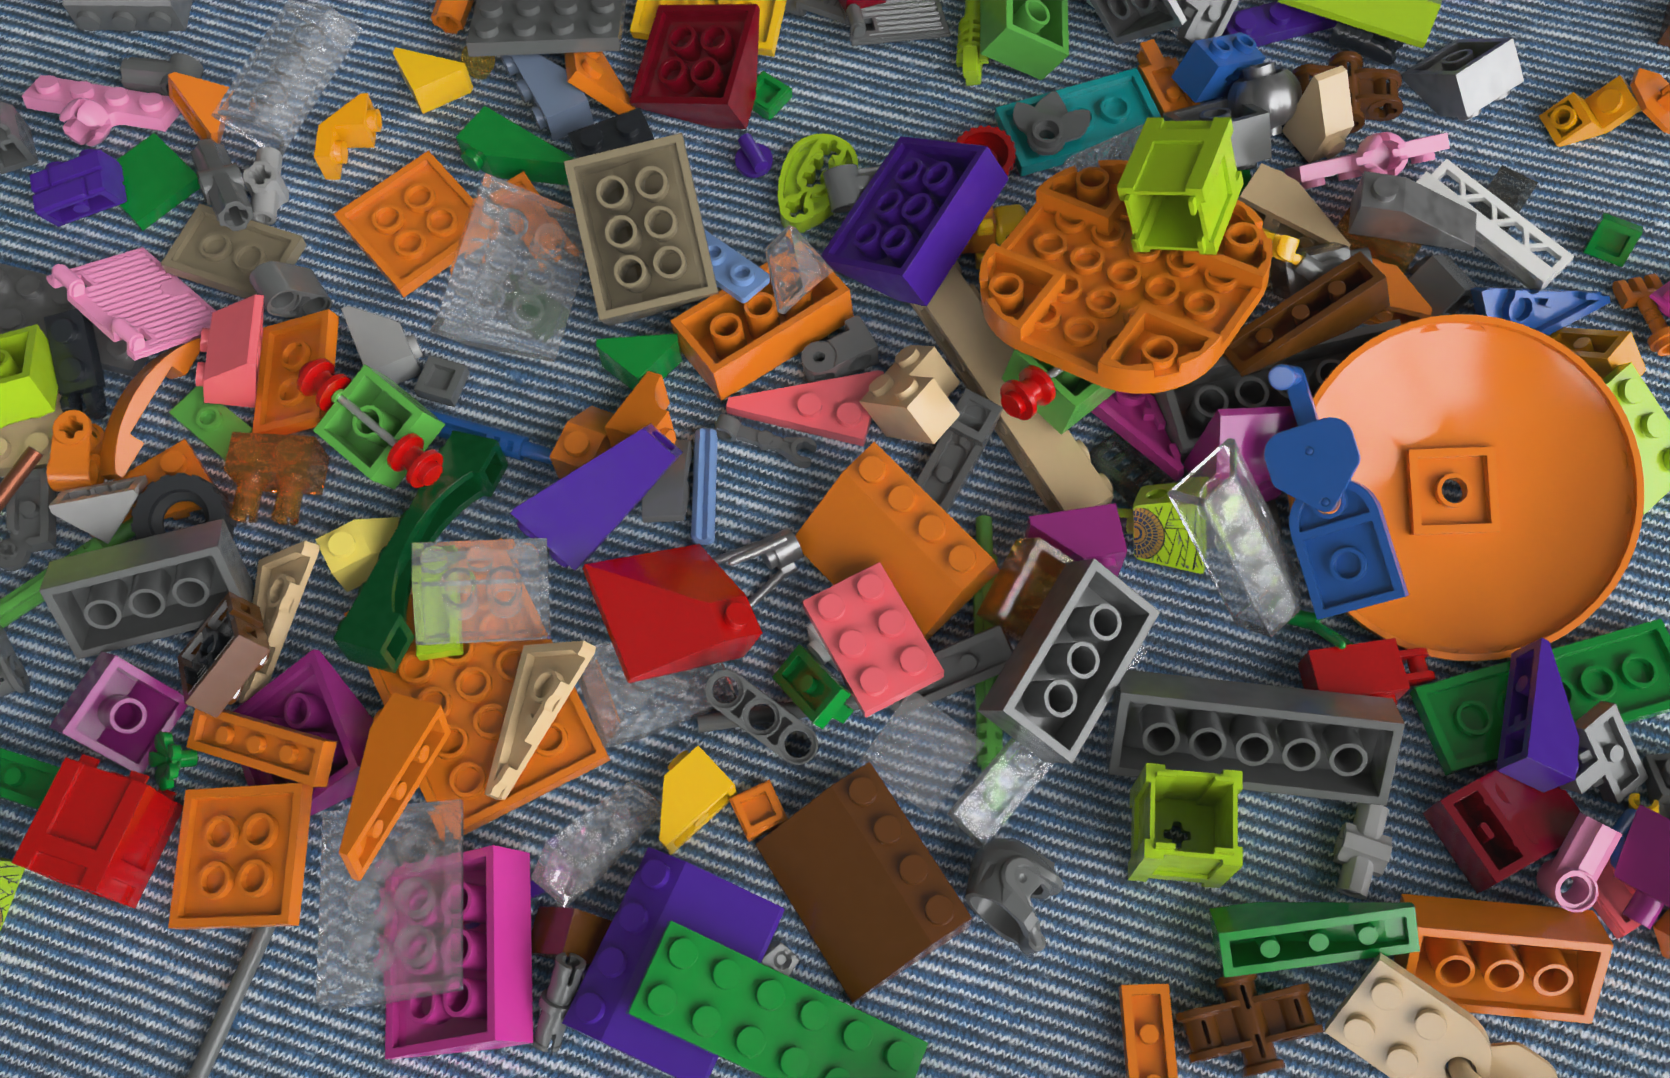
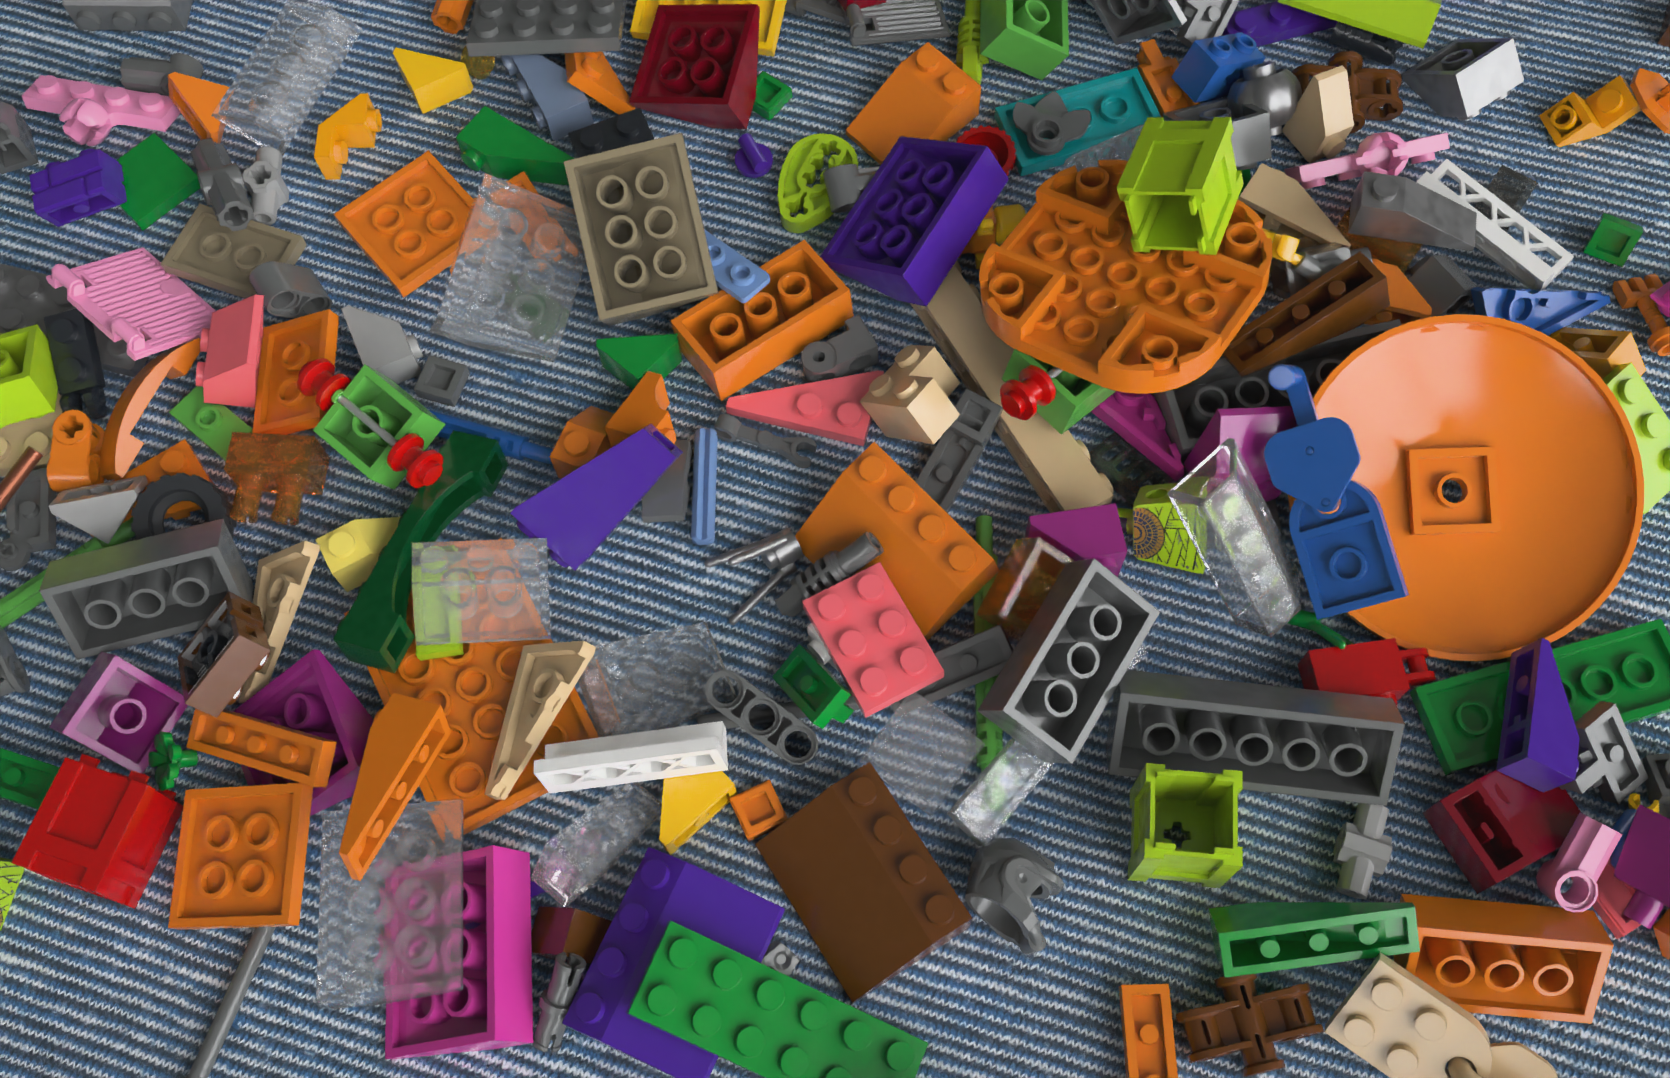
(633, 757): none -> white fence
(671, 611): red slope -> none
(793, 268): clear slope -> none
(828, 571): none -> dark grey hinge
(919, 100): none -> orange slope

